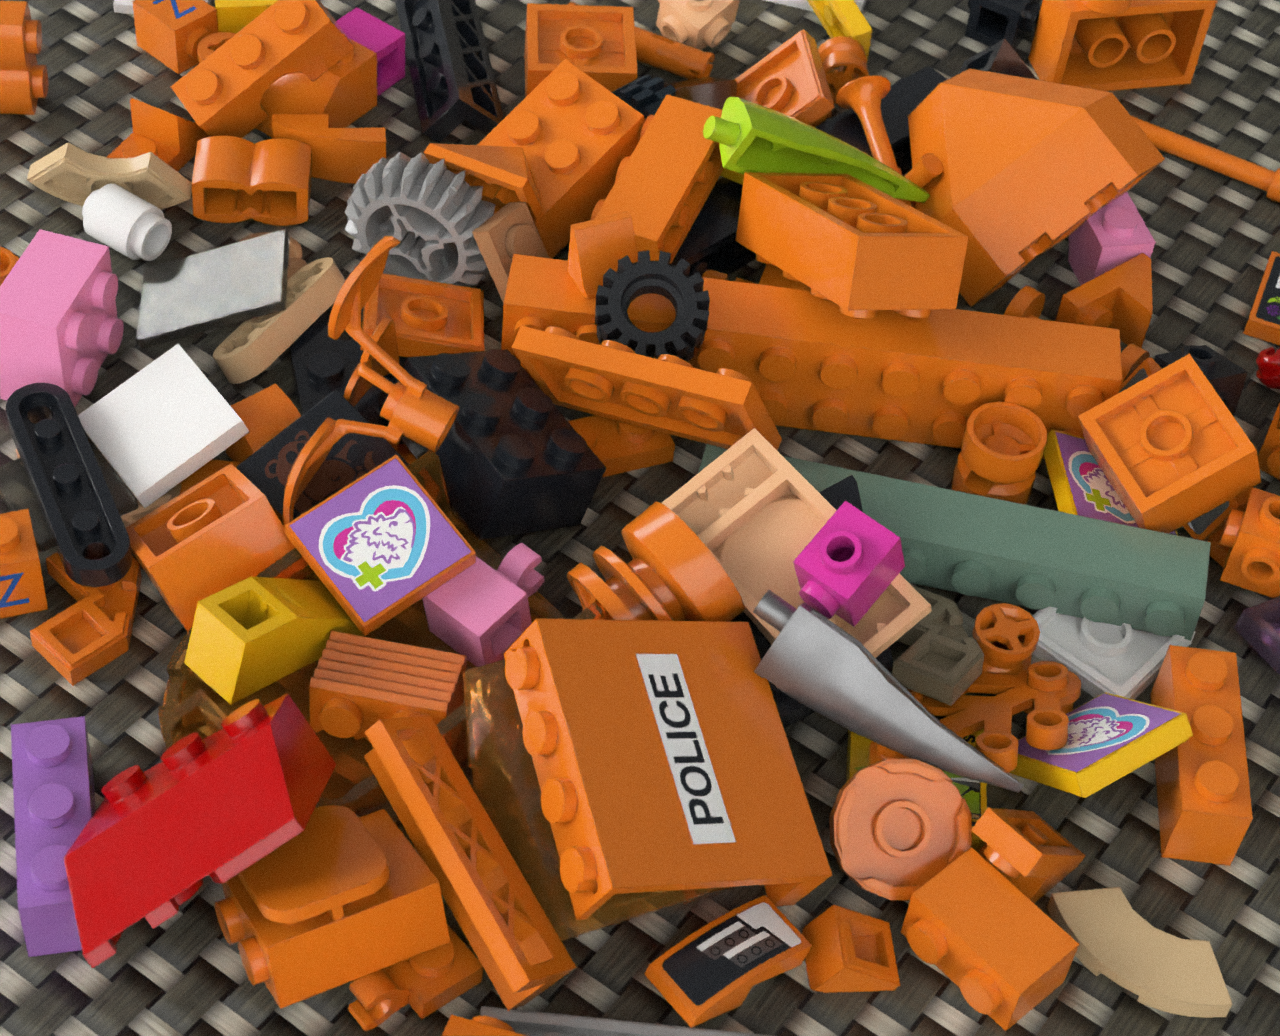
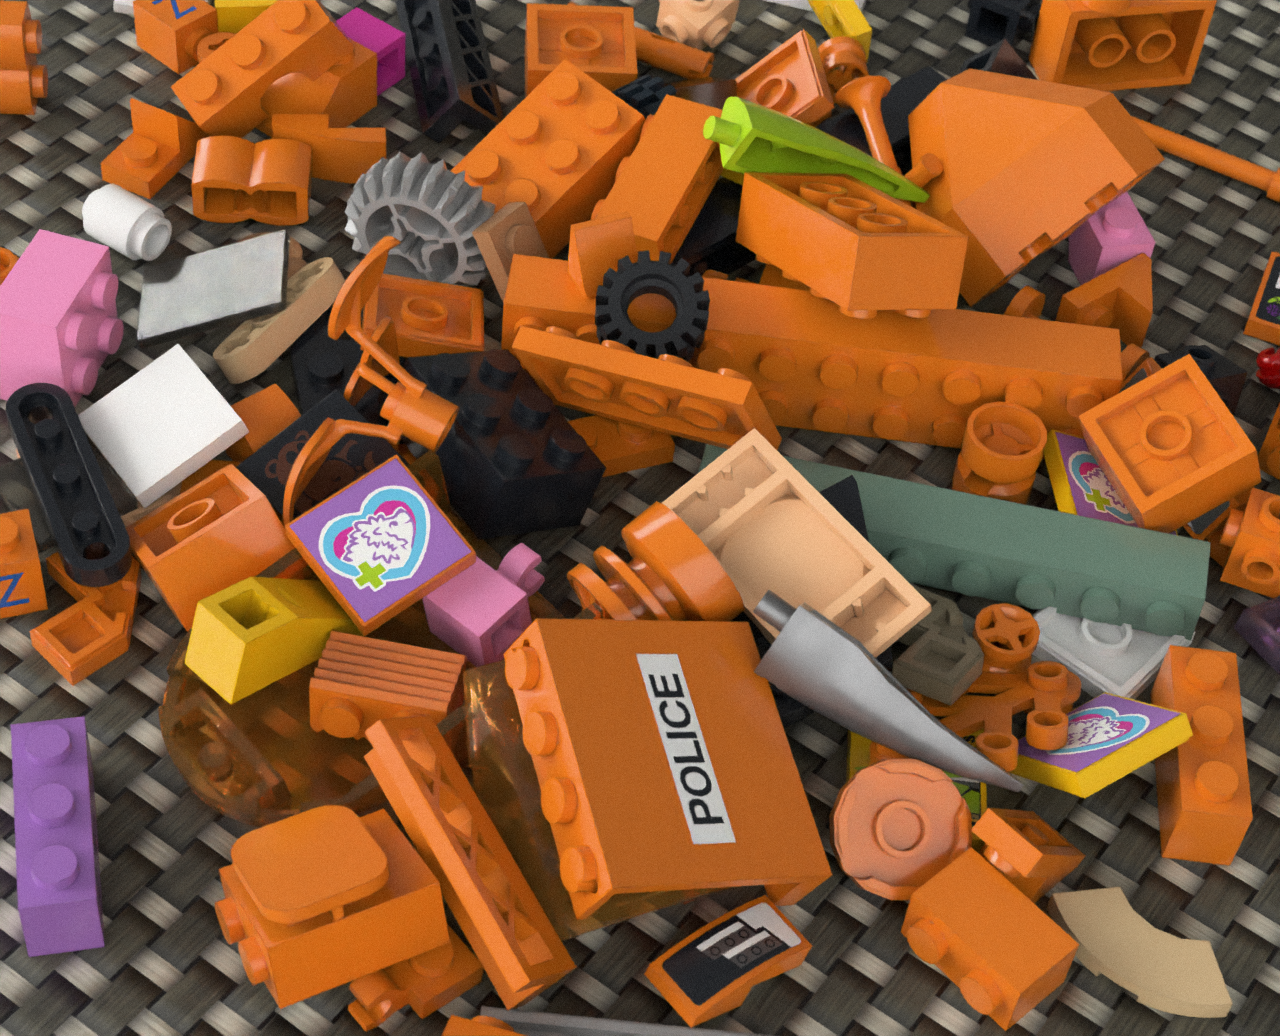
(75, 174): tan tile -> none
(193, 816): red wedge -> none
(498, 169): orange slope -> none
(848, 565): dark pink brick -> none
(850, 953): orange slope -> none

